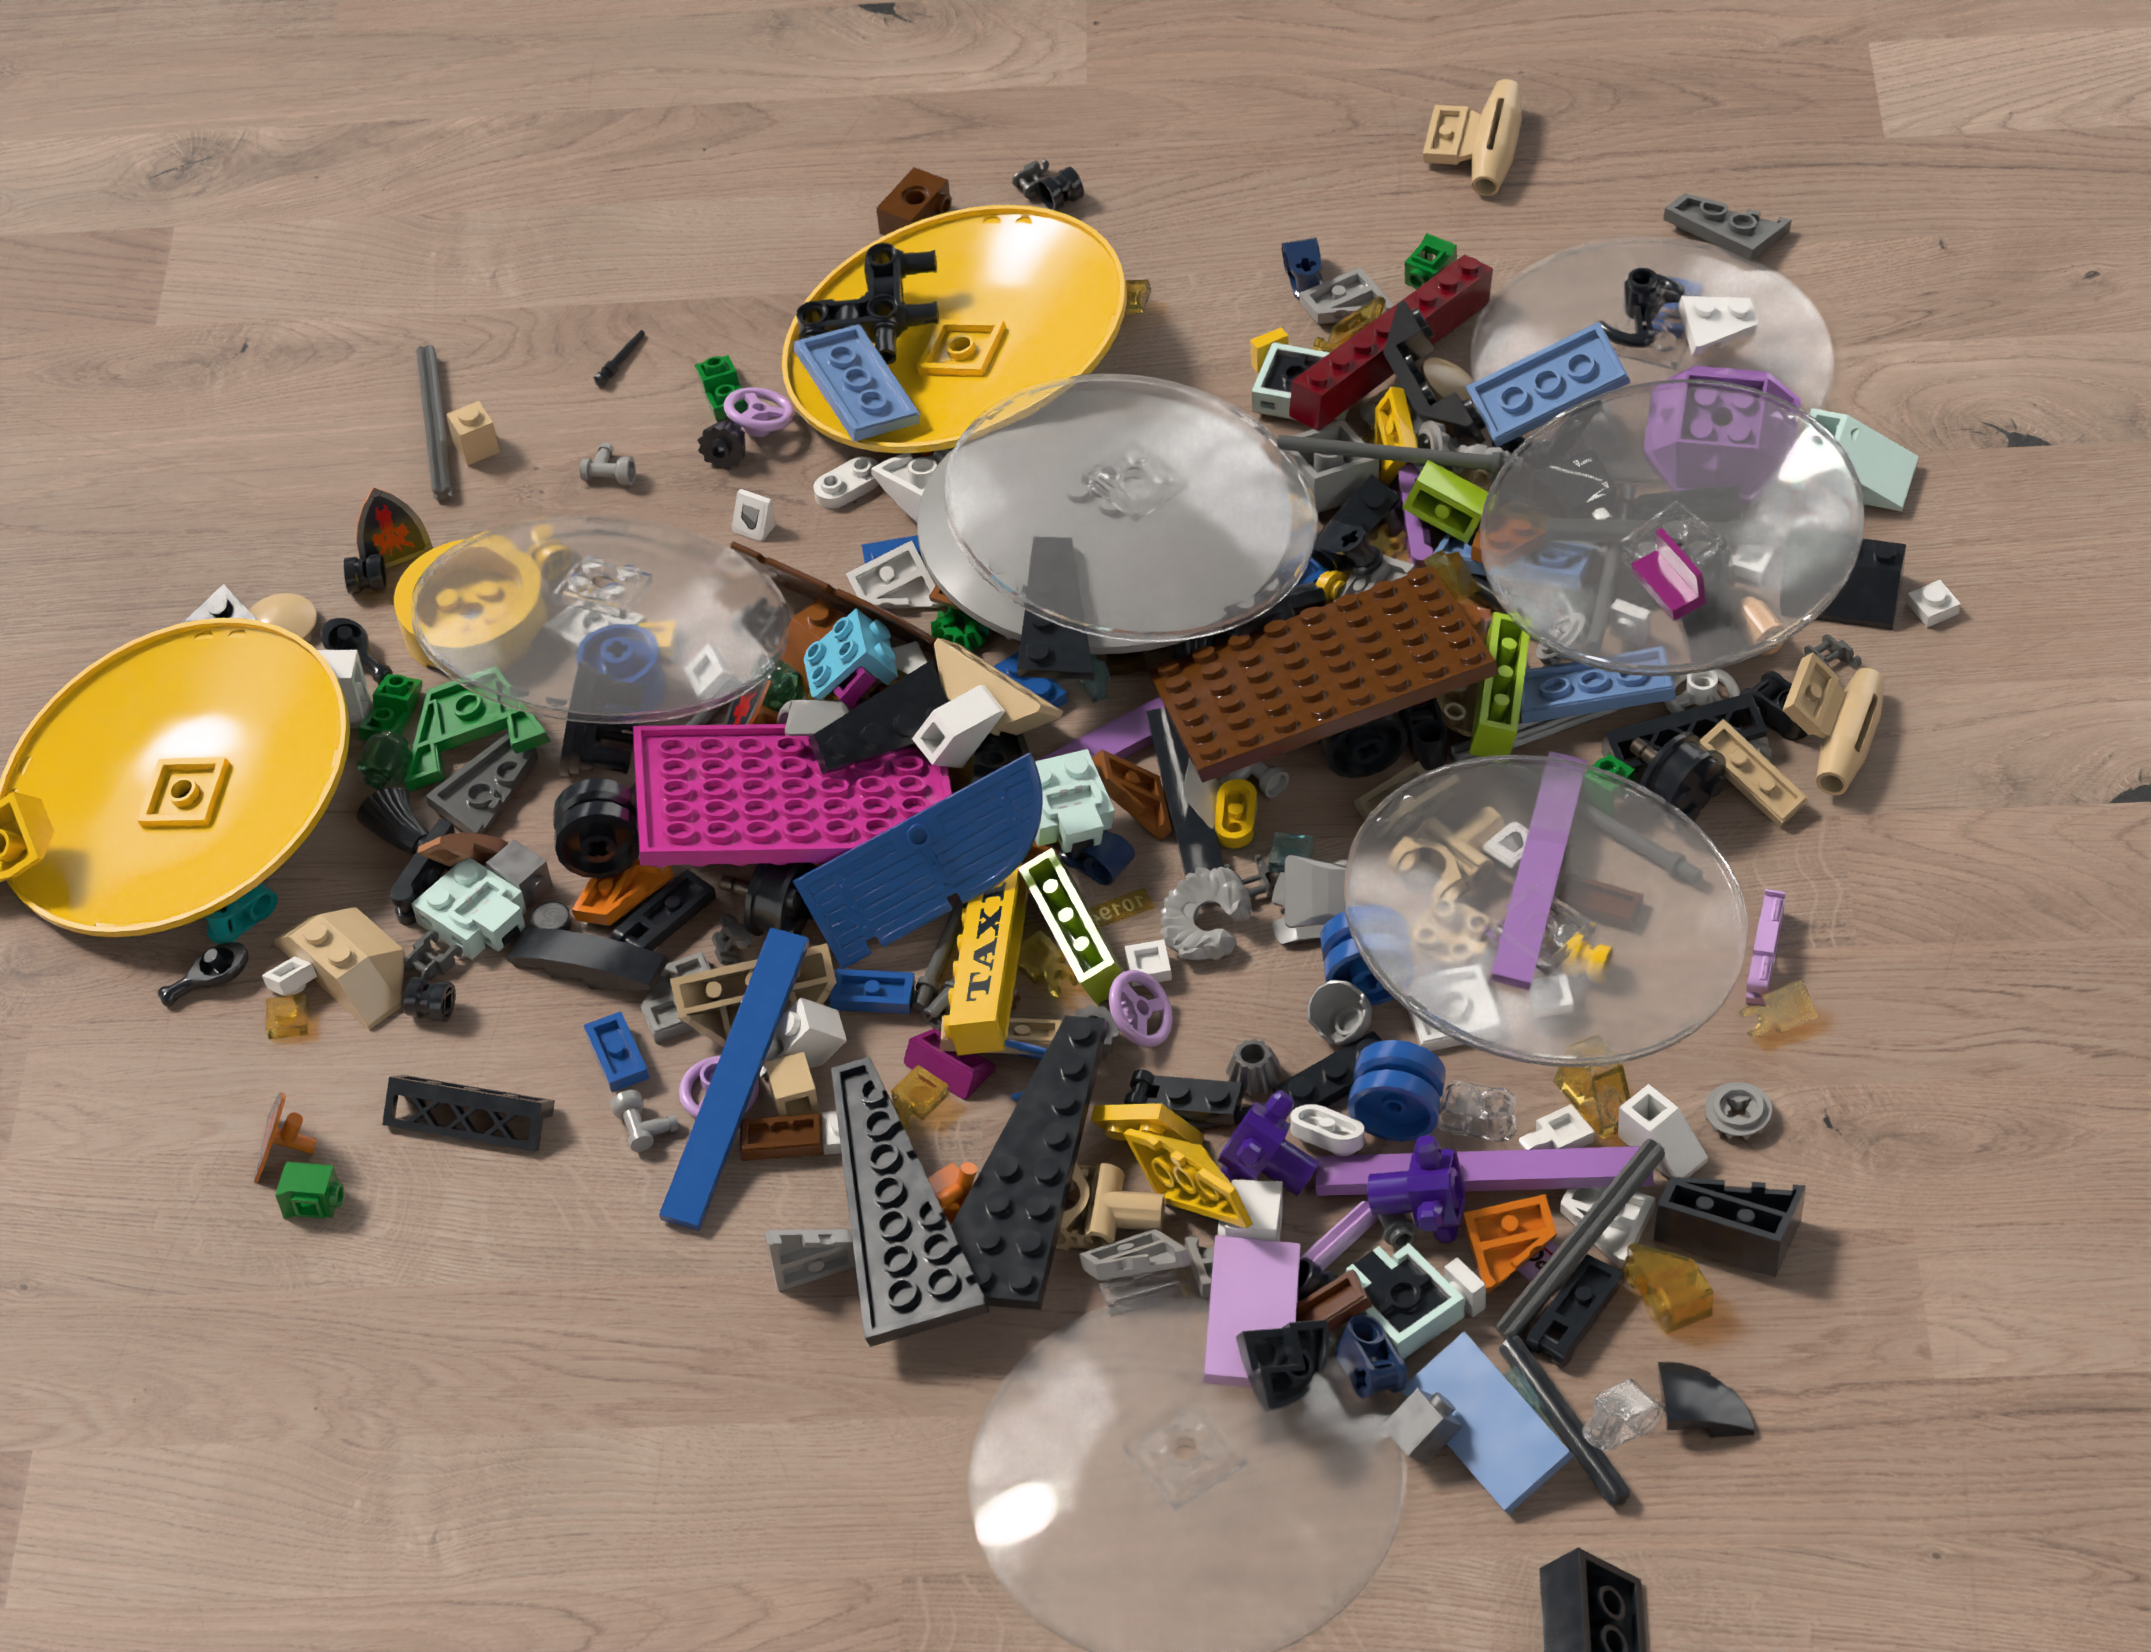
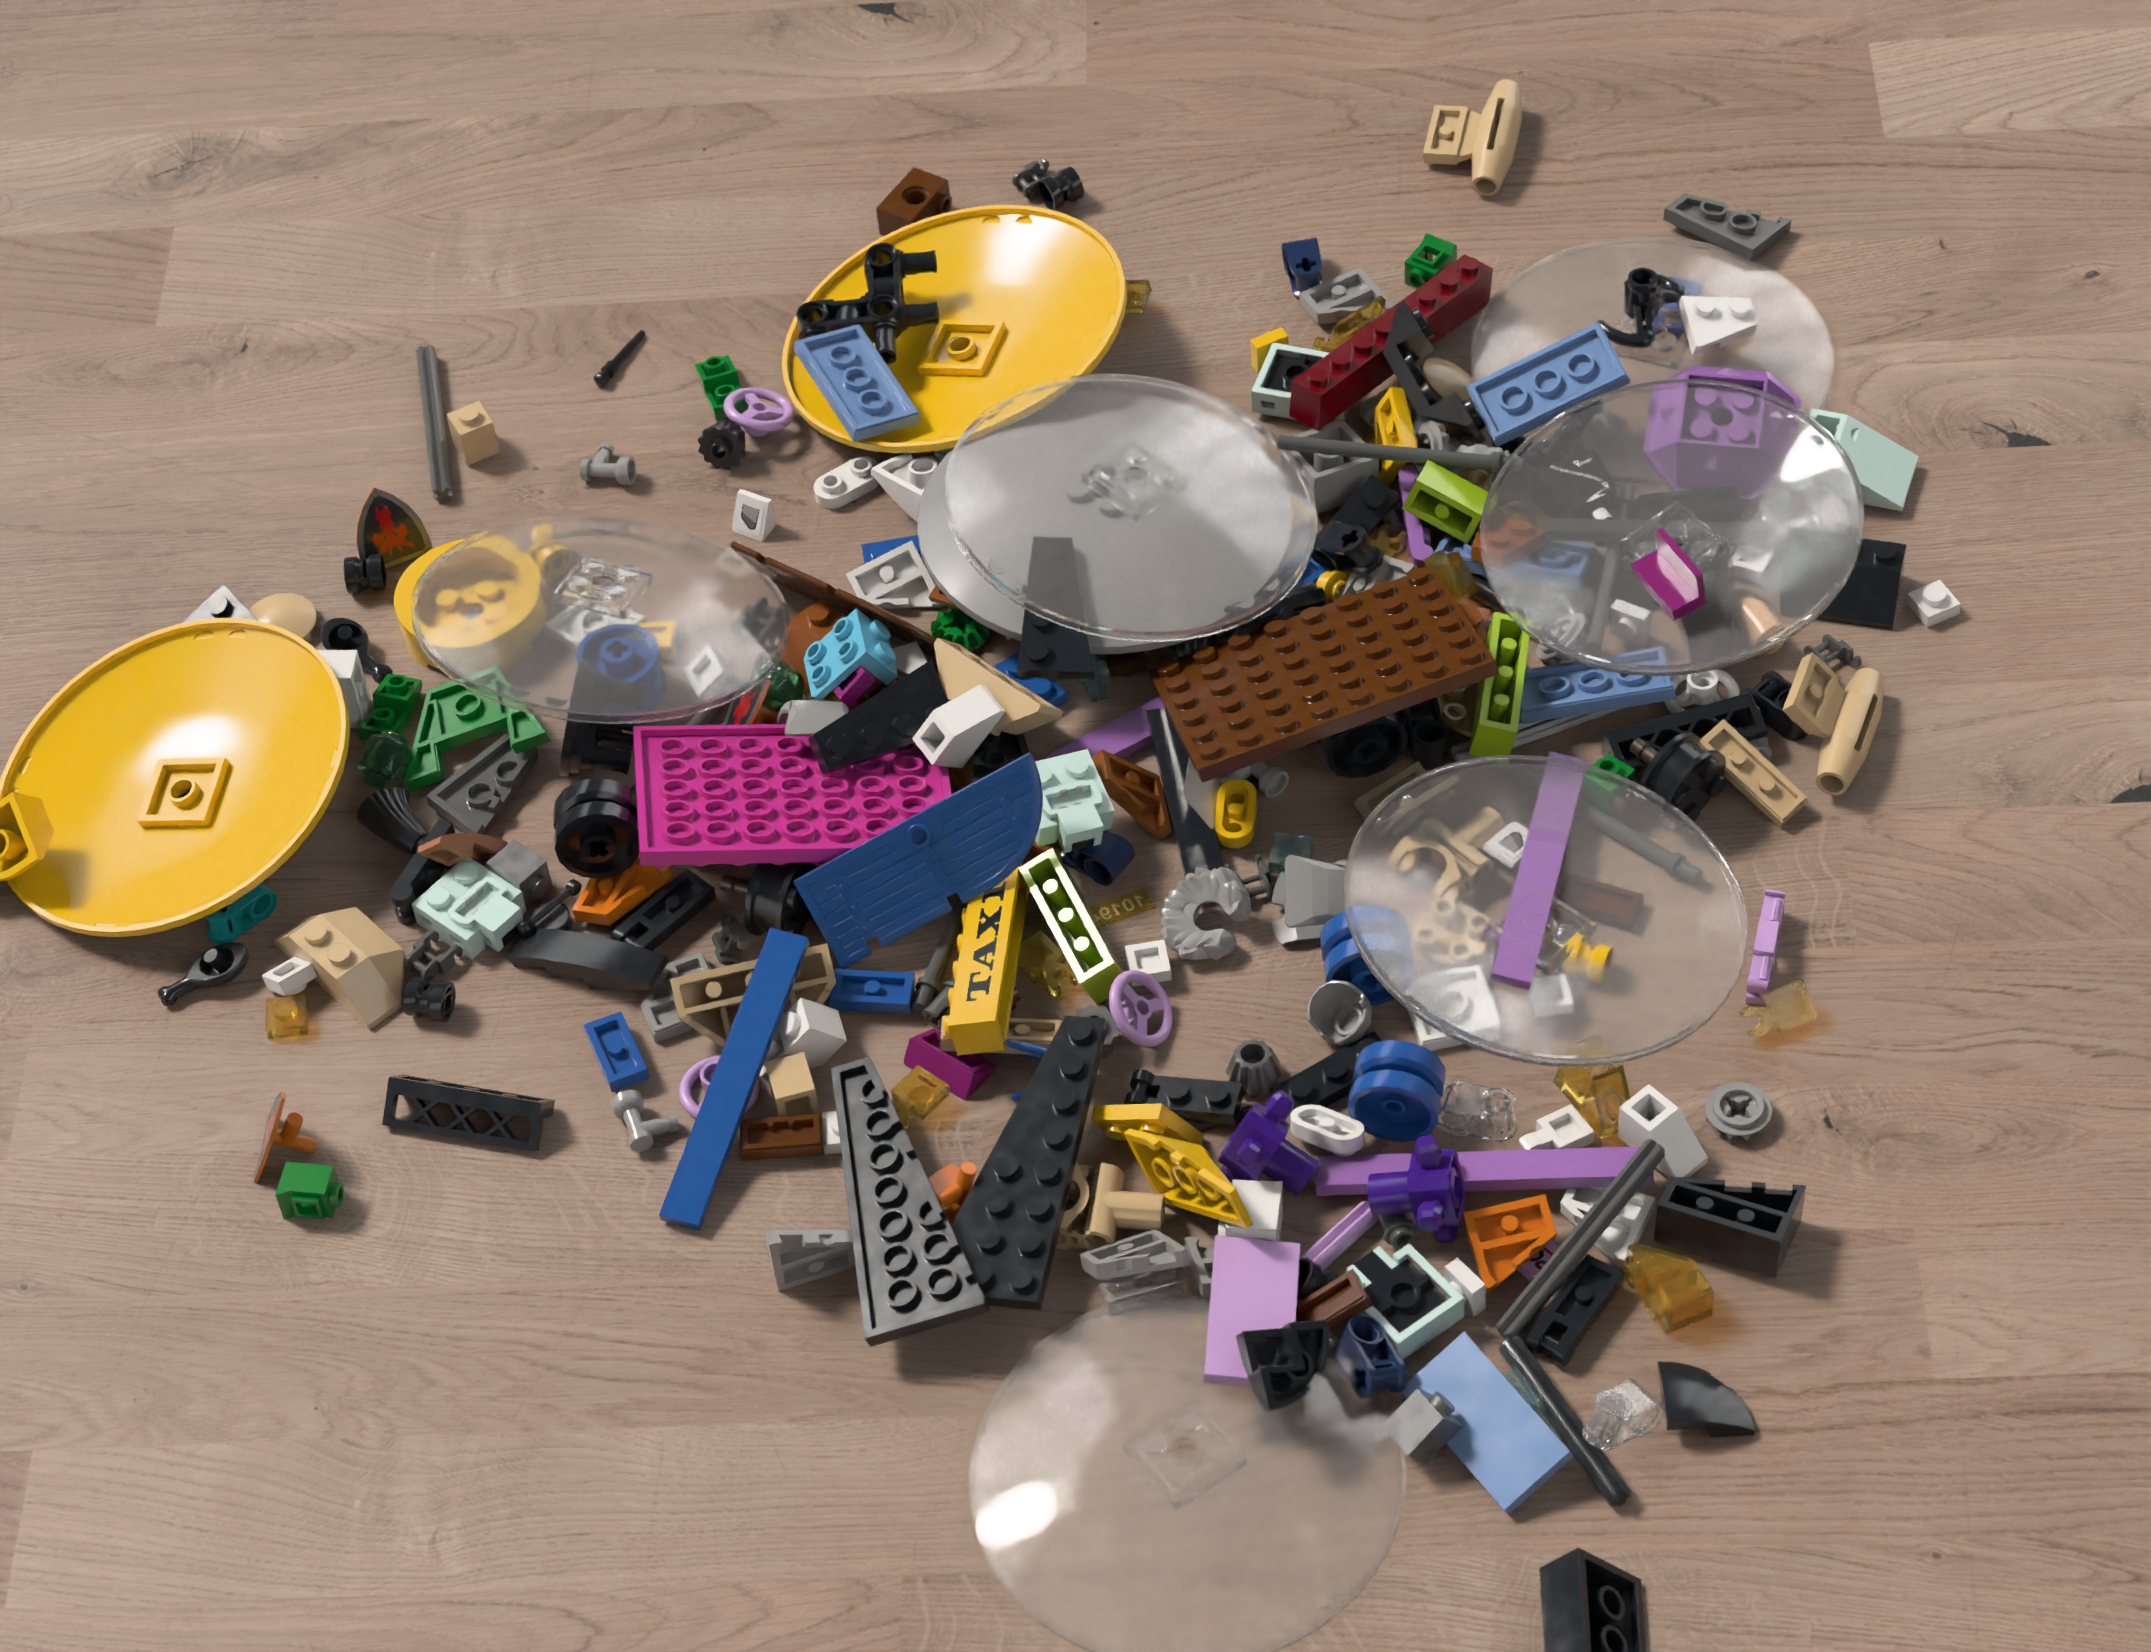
(572, 888): none -> black hinge

